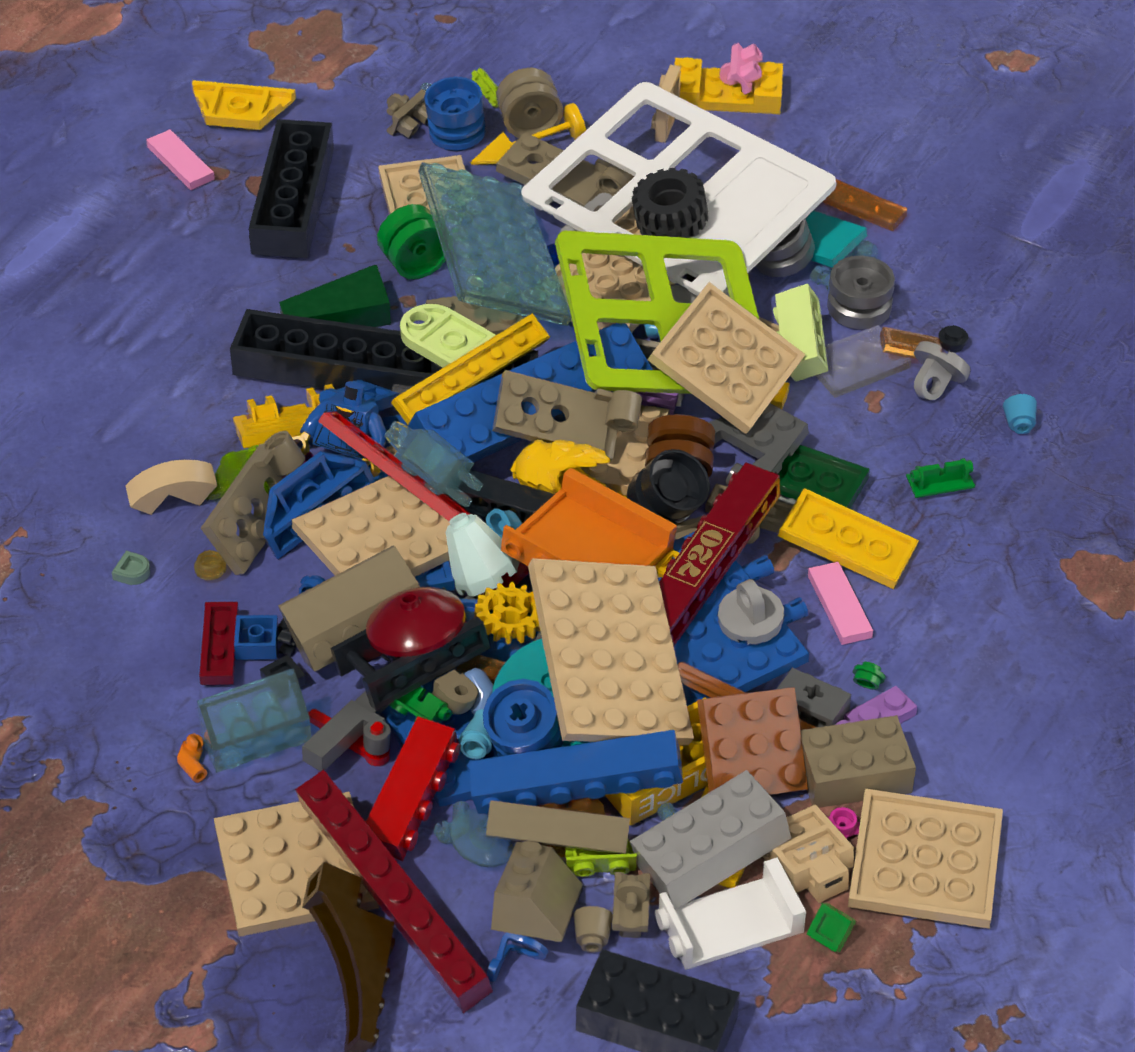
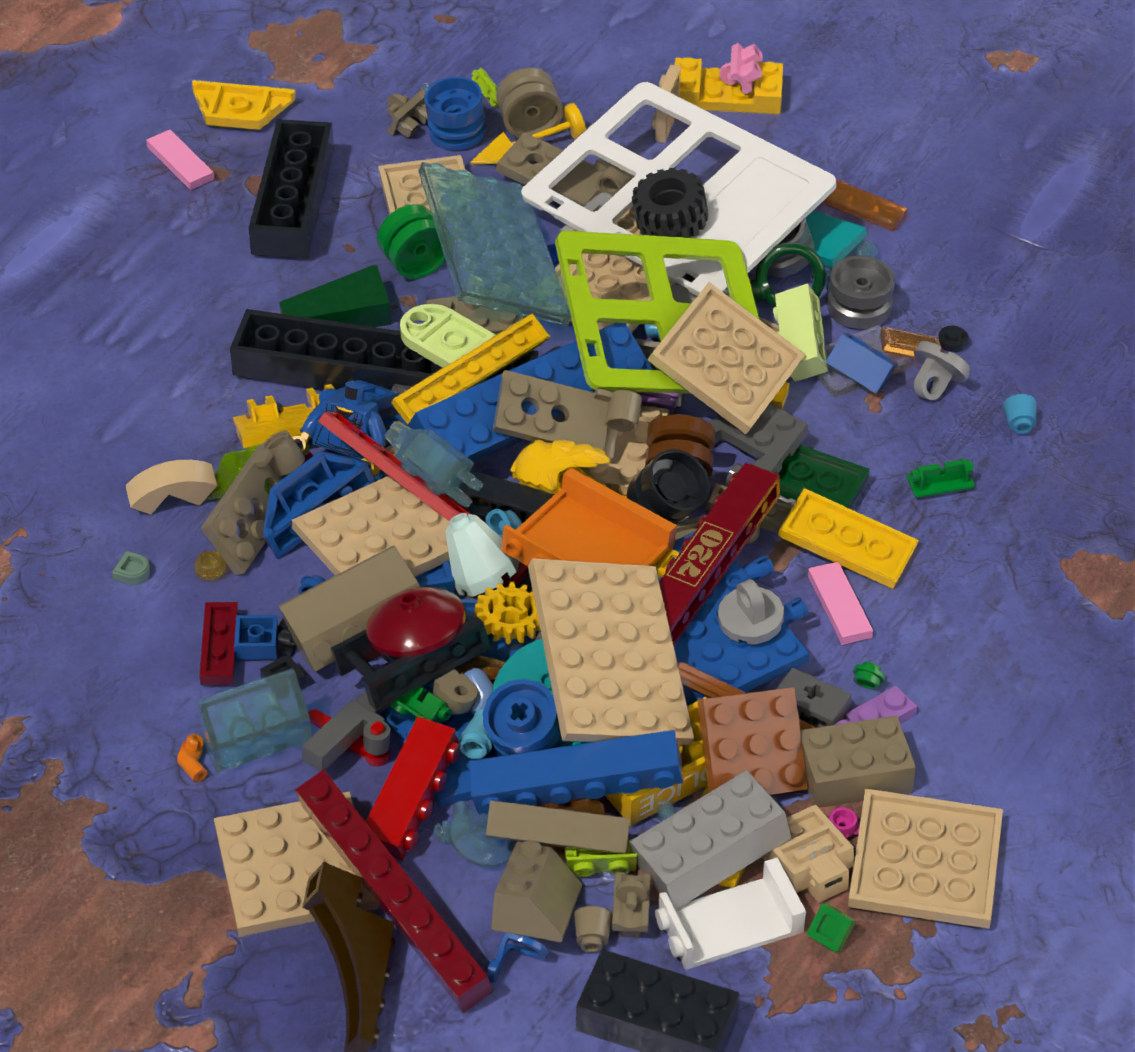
(761, 287): none -> dark green piece
(861, 362): none -> hinge

